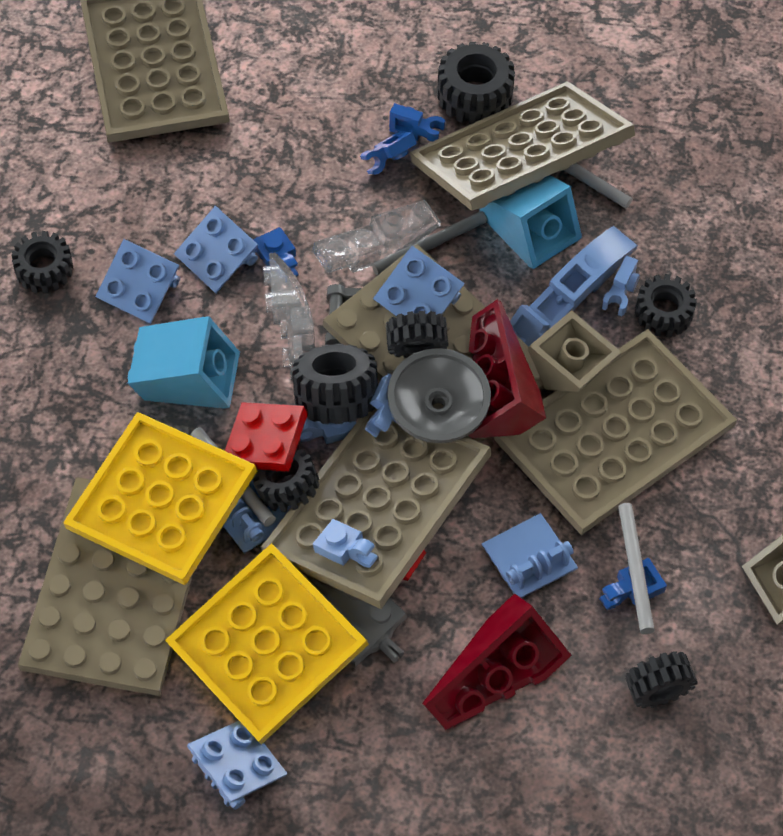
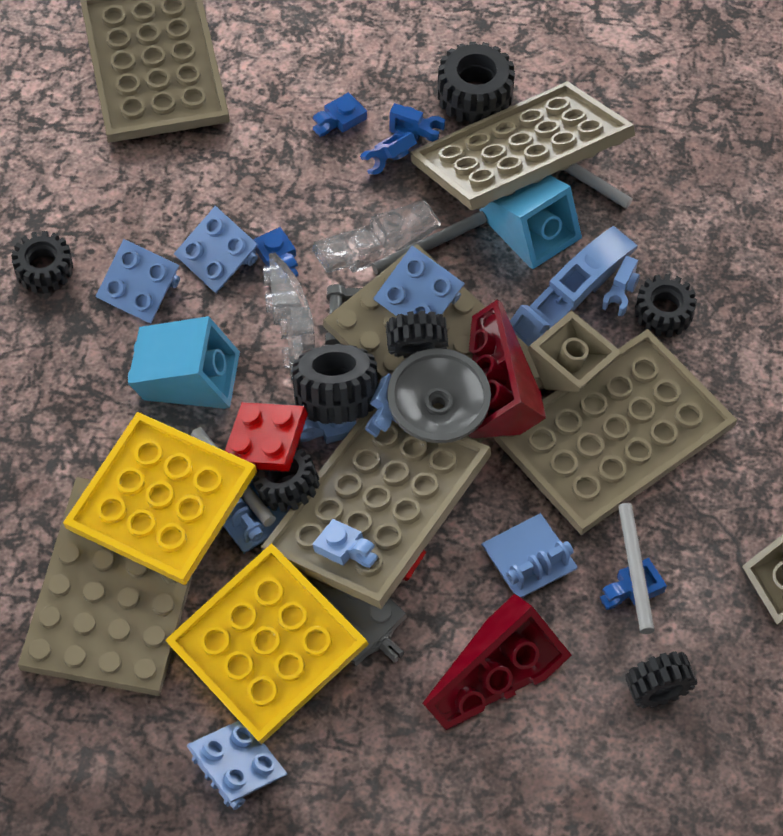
(341, 113): none -> blue plate

